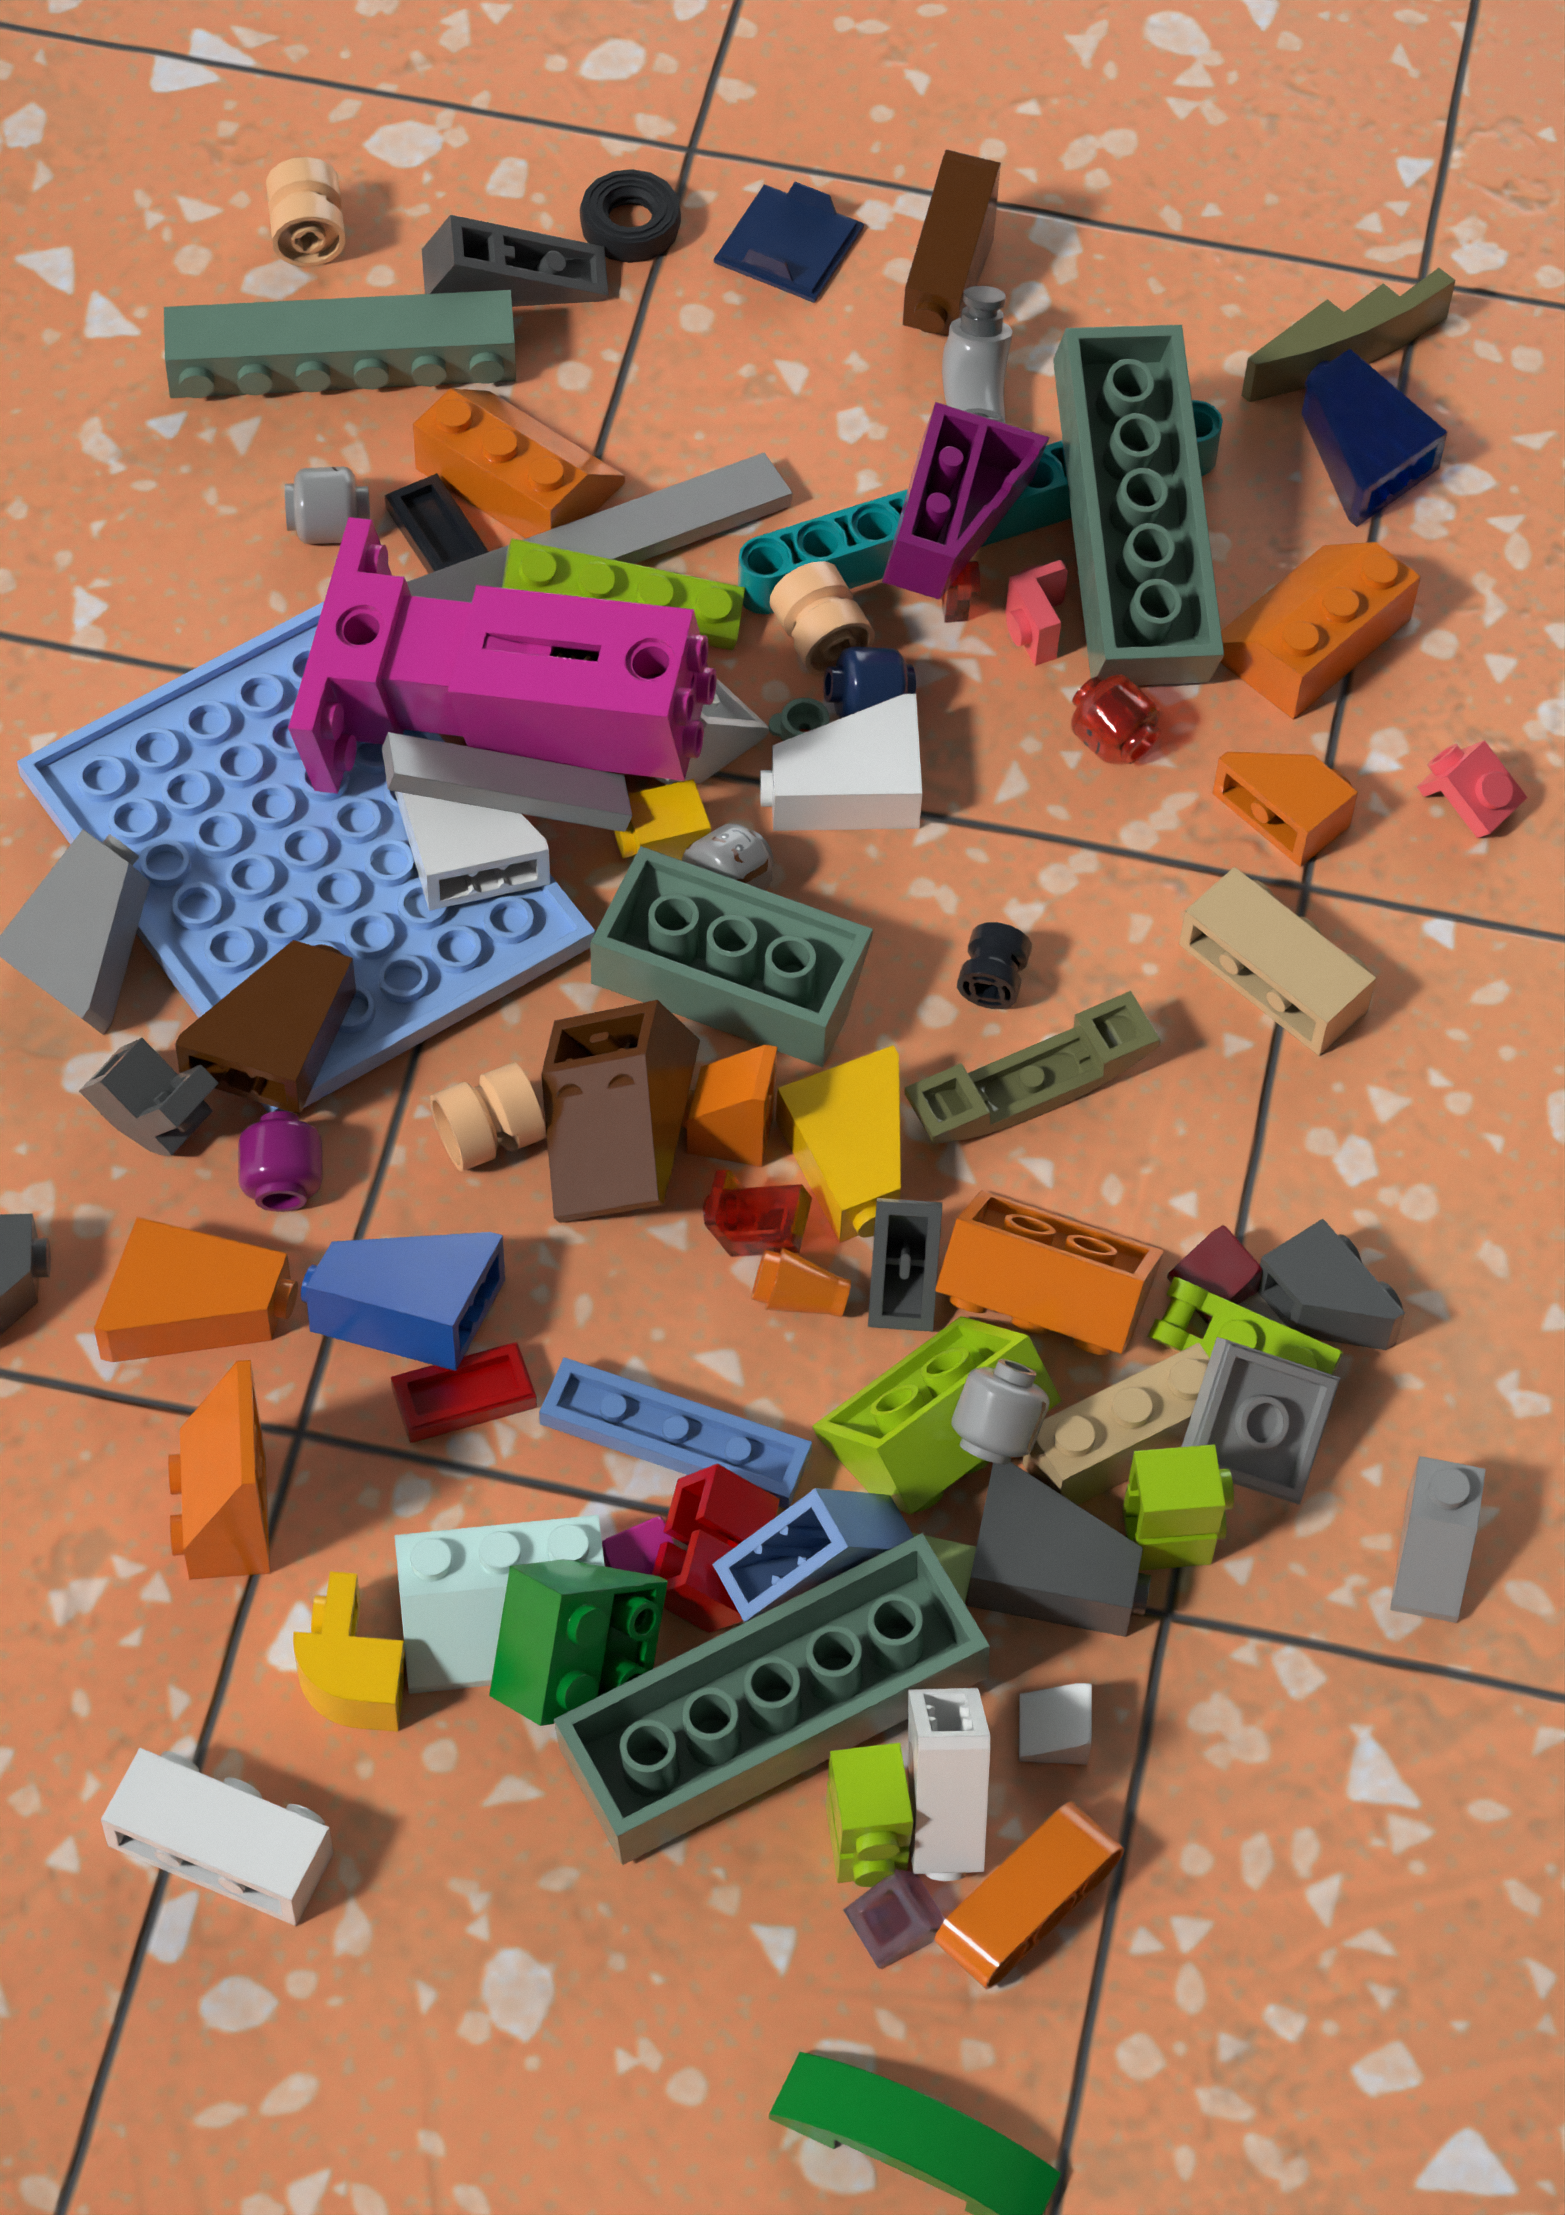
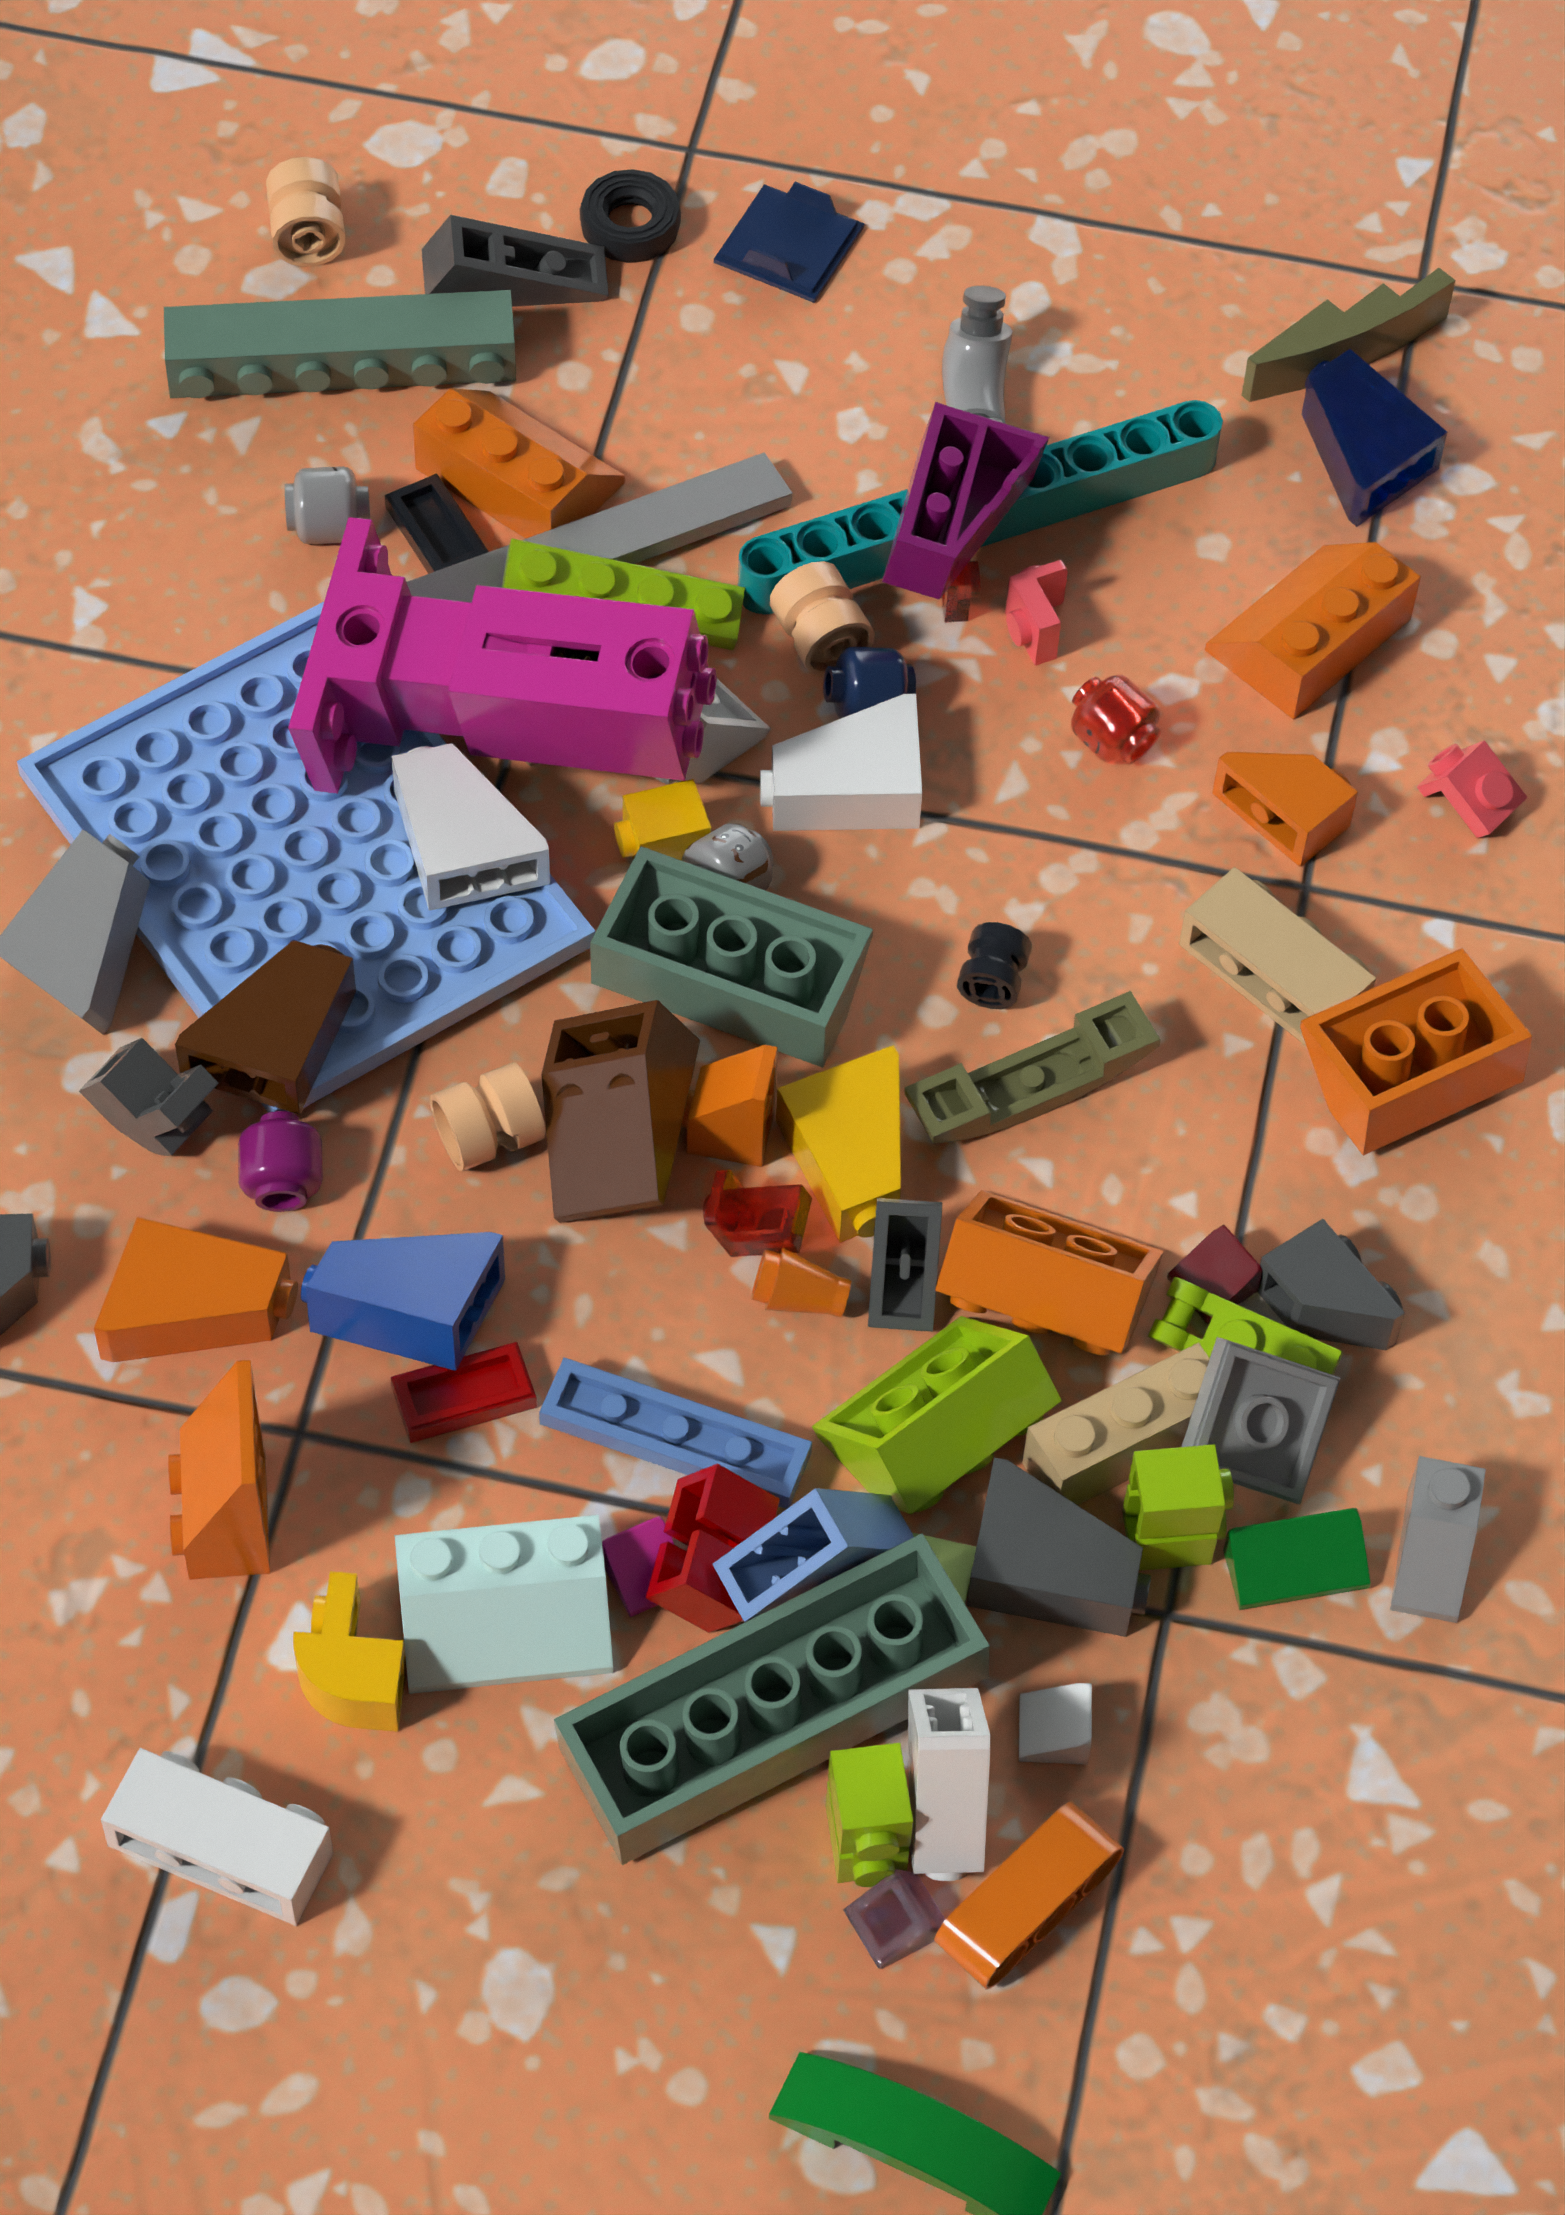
(506, 782): light grey tile -> none
(573, 1635): green slope -> none
(796, 715): sand green plate -> none
(952, 242): reddish brown slope -> none
(1000, 1412): light grey head -> none
(1137, 504): sand green brick -> none
(1297, 1558): none -> green slope
(1415, 1050): none -> orange slope

